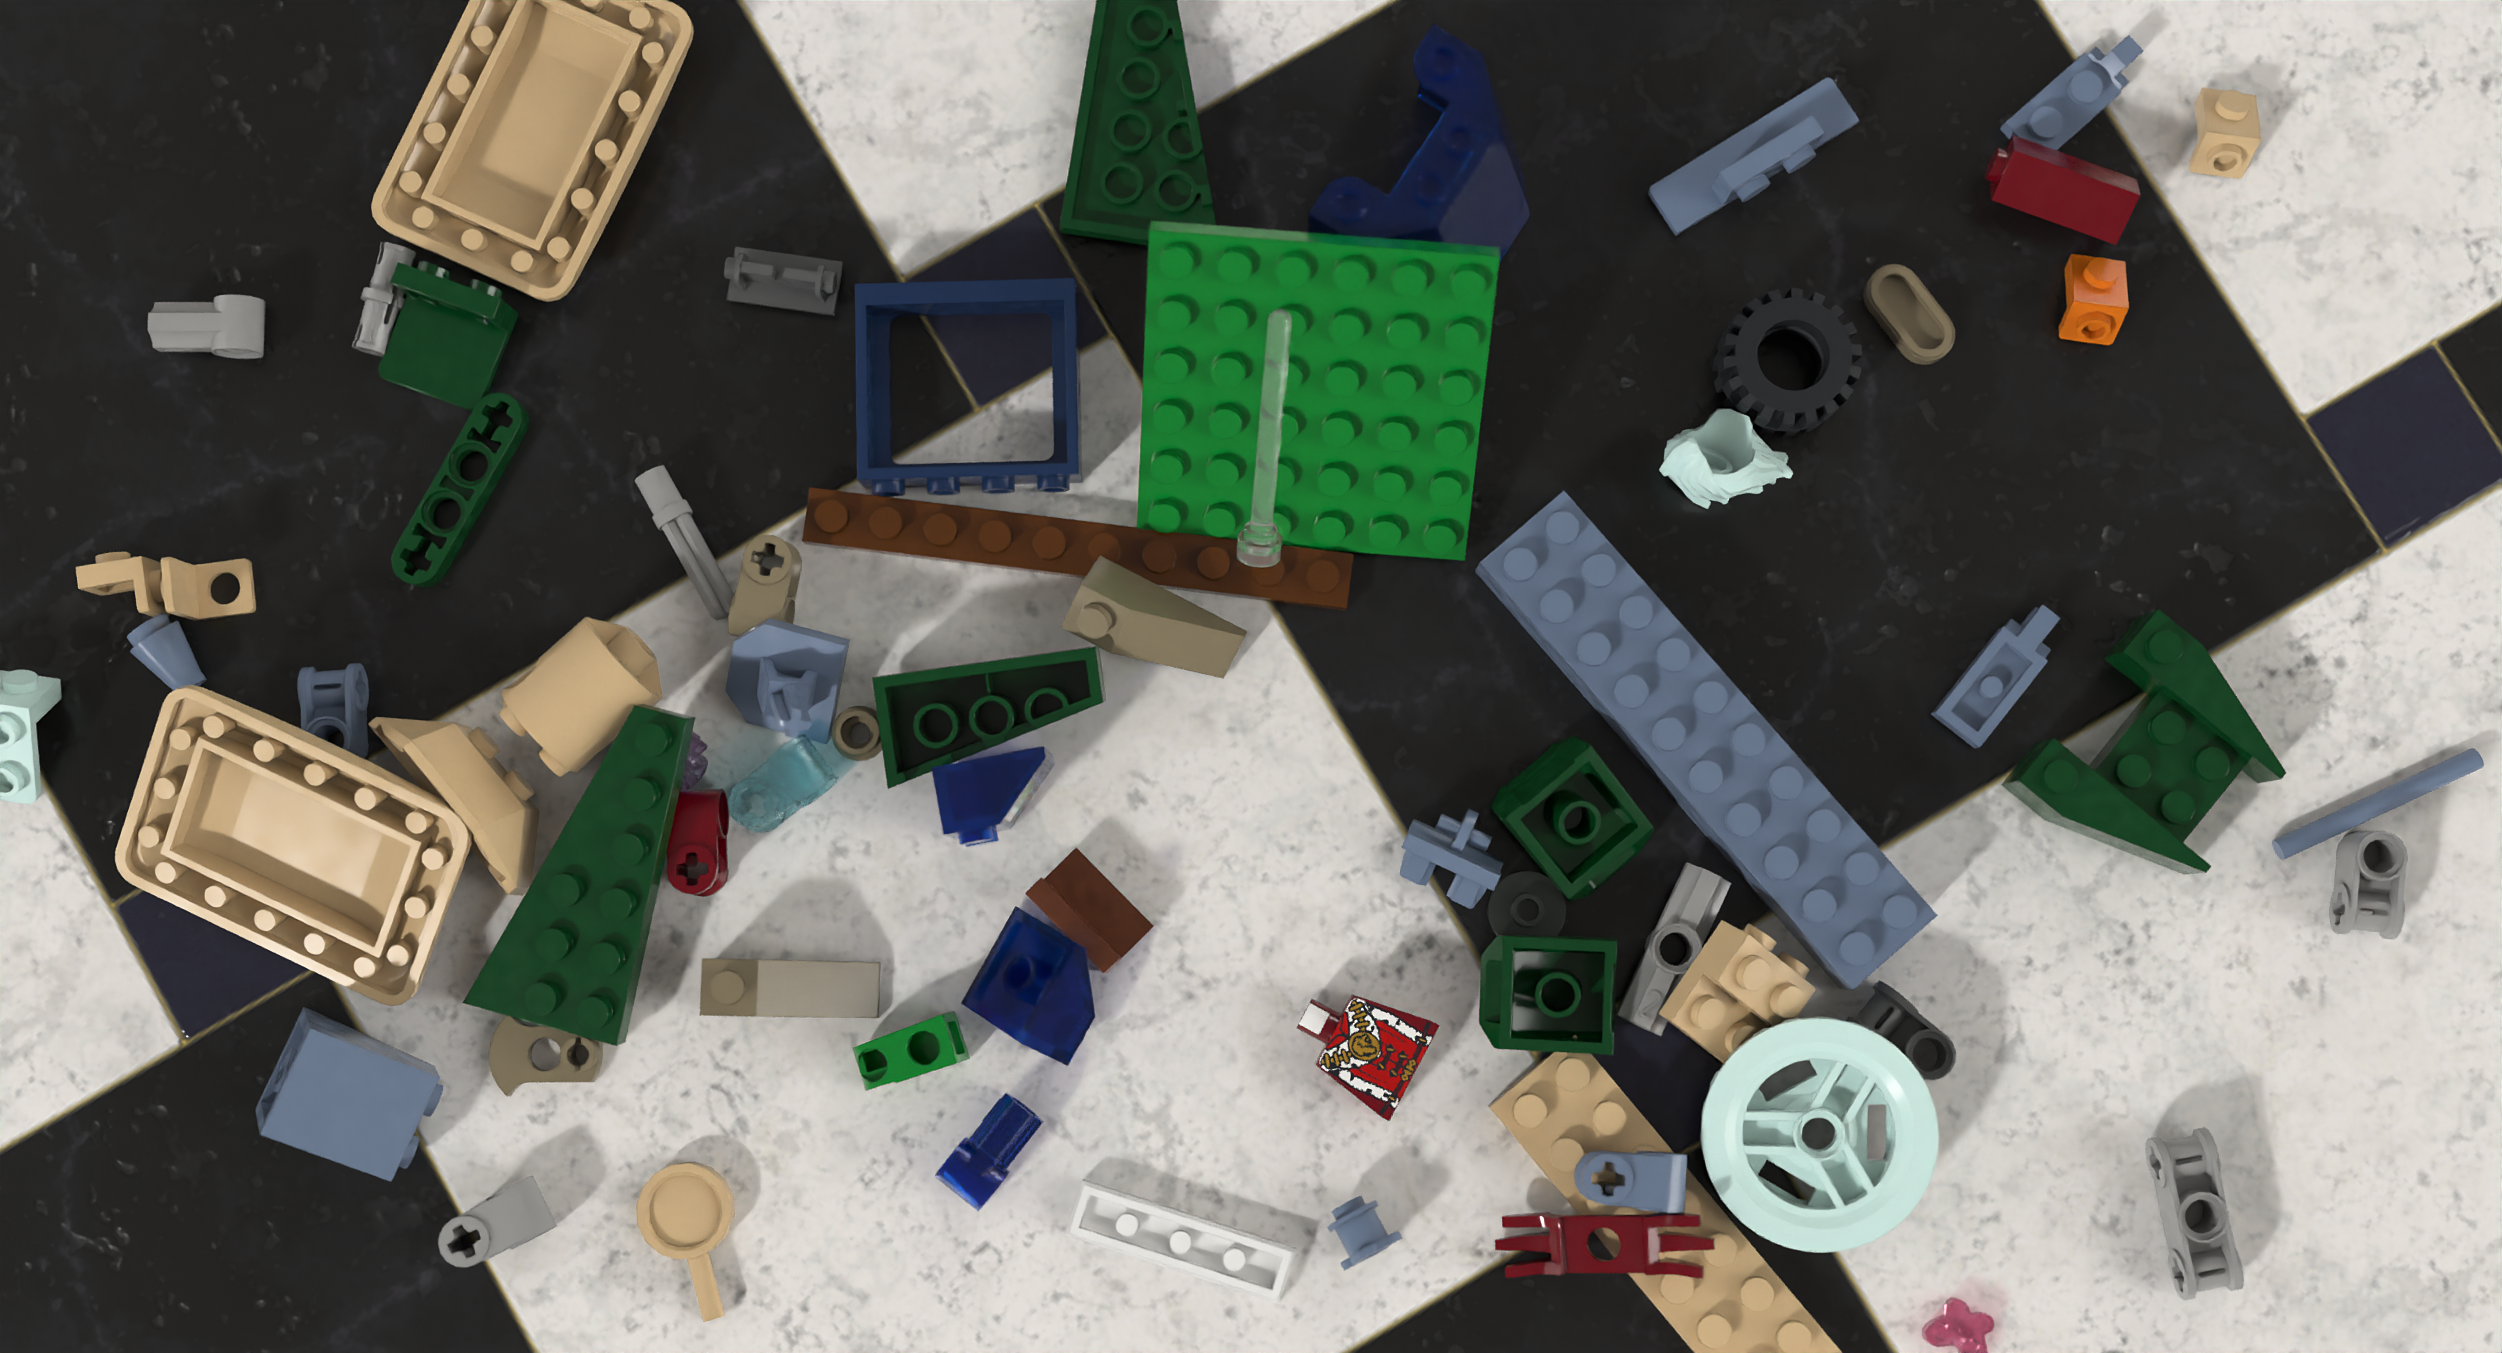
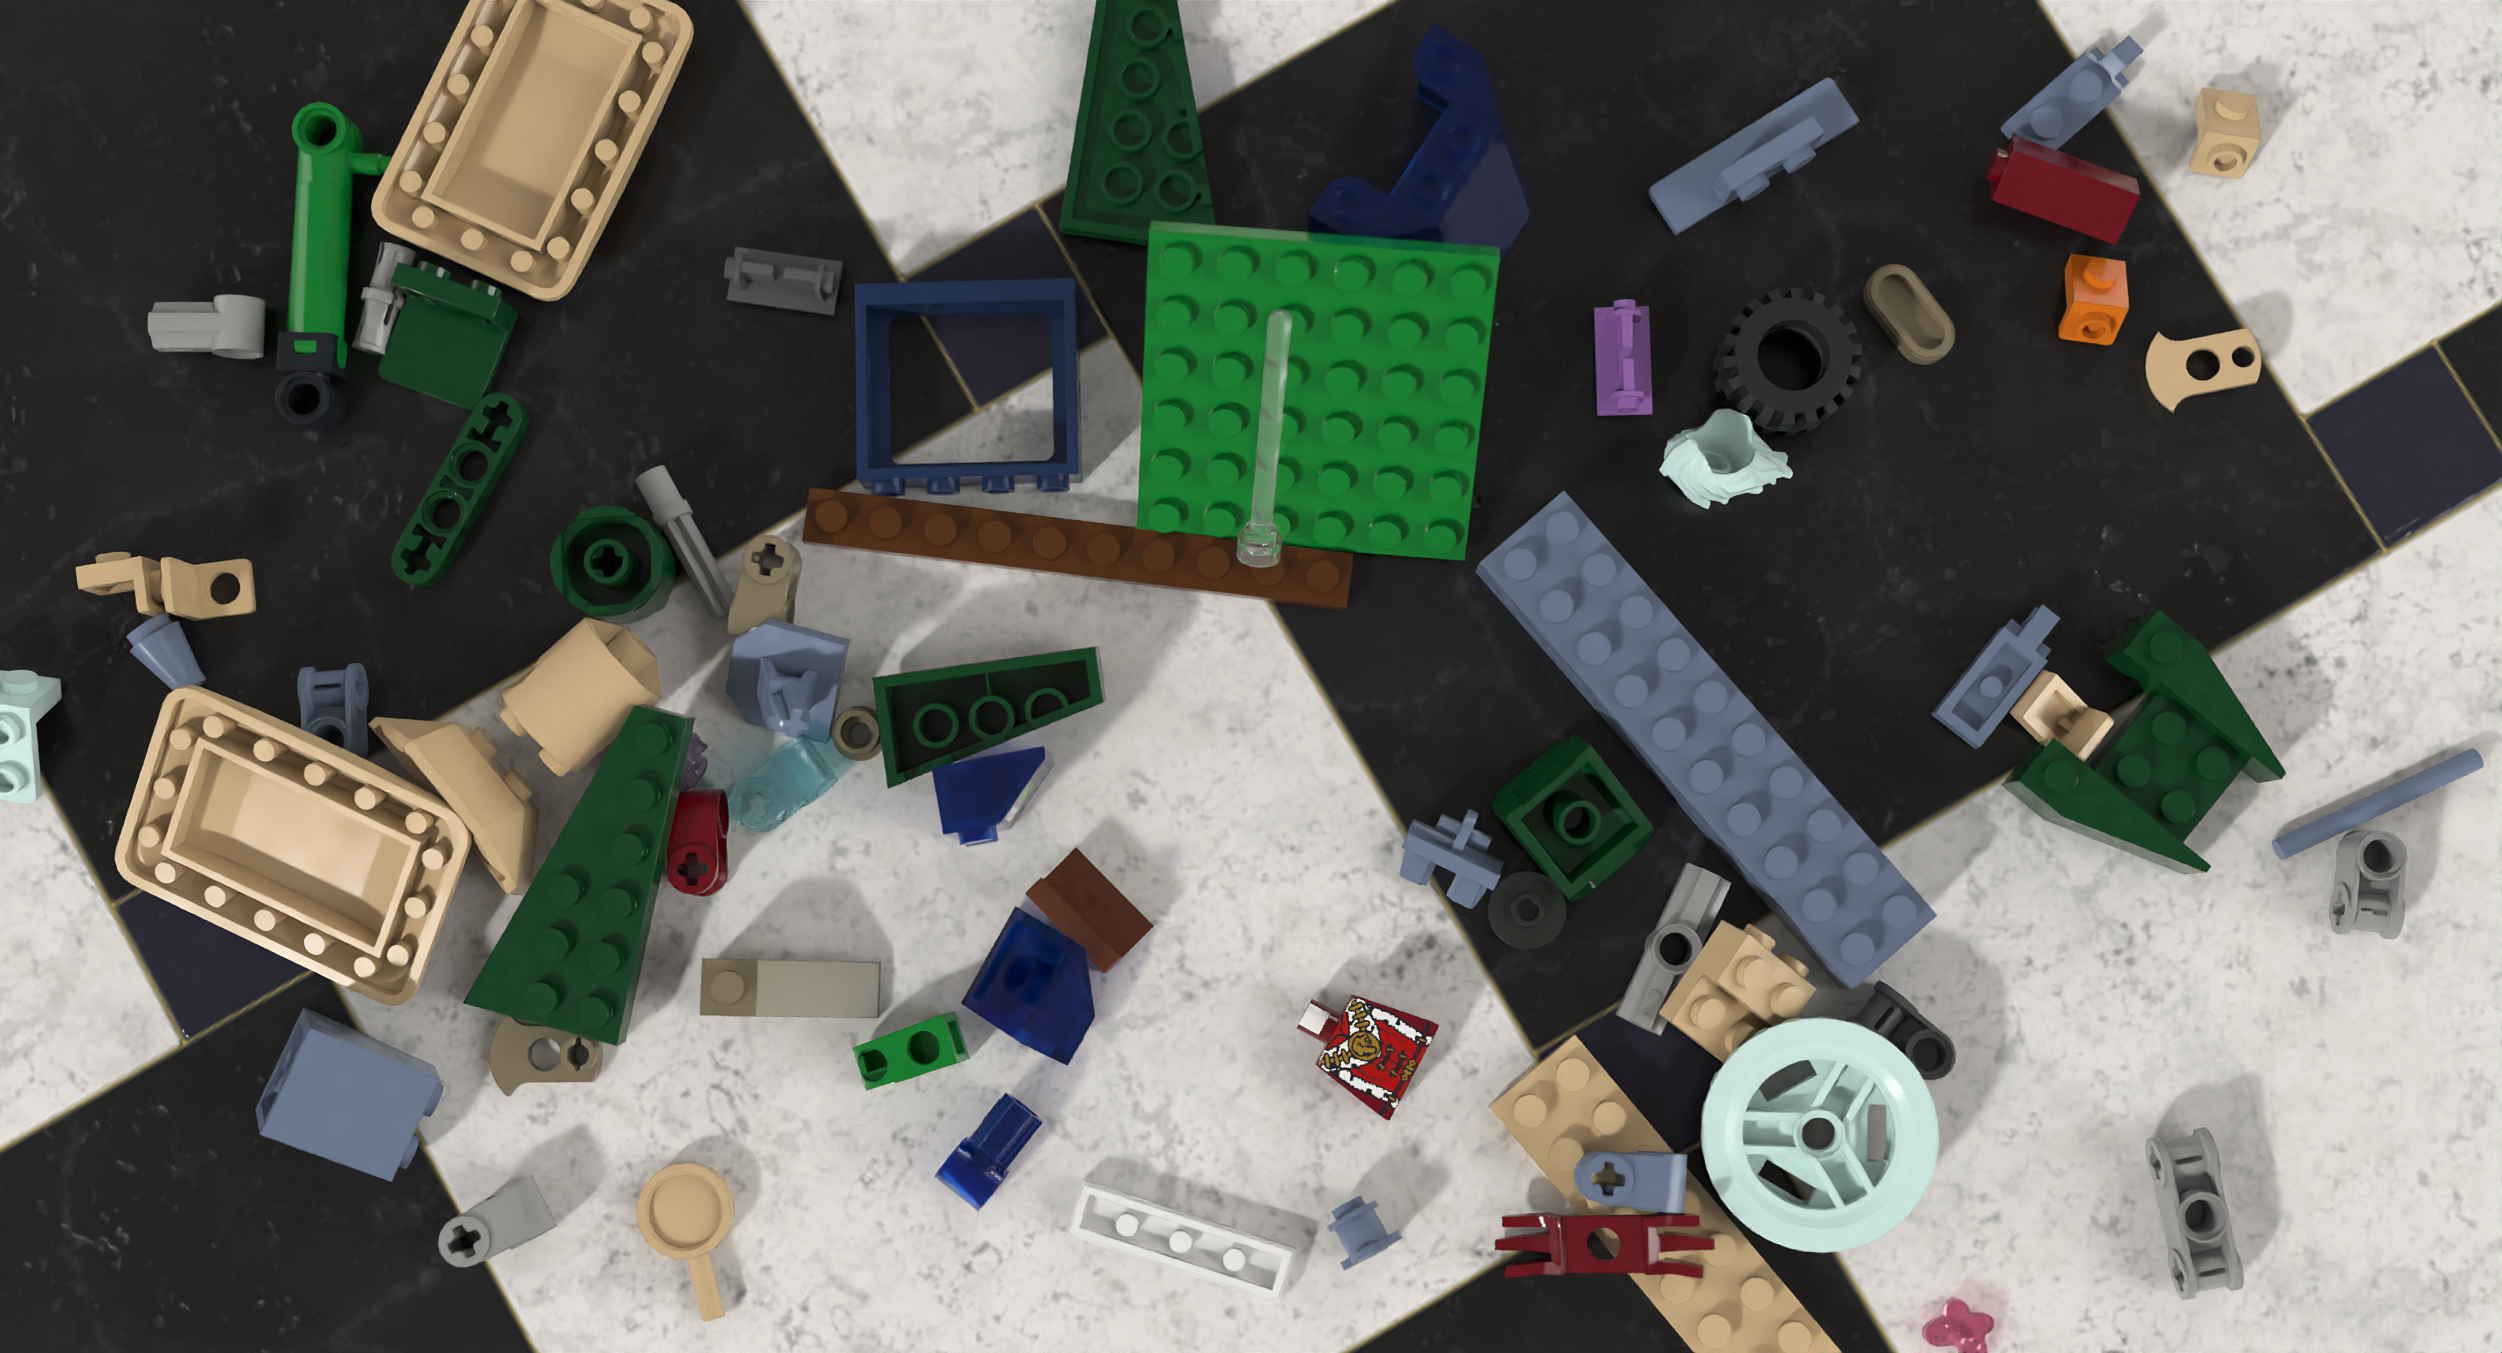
(314, 345): none -> green piece
(592, 544): none -> dark green brick
(1149, 622): dark tan slope -> none
(1547, 991): dark green slope -> none
(1623, 359): none -> medium lavender hinge
(2055, 711): none -> tan bracket
(2168, 372): none -> tan piece

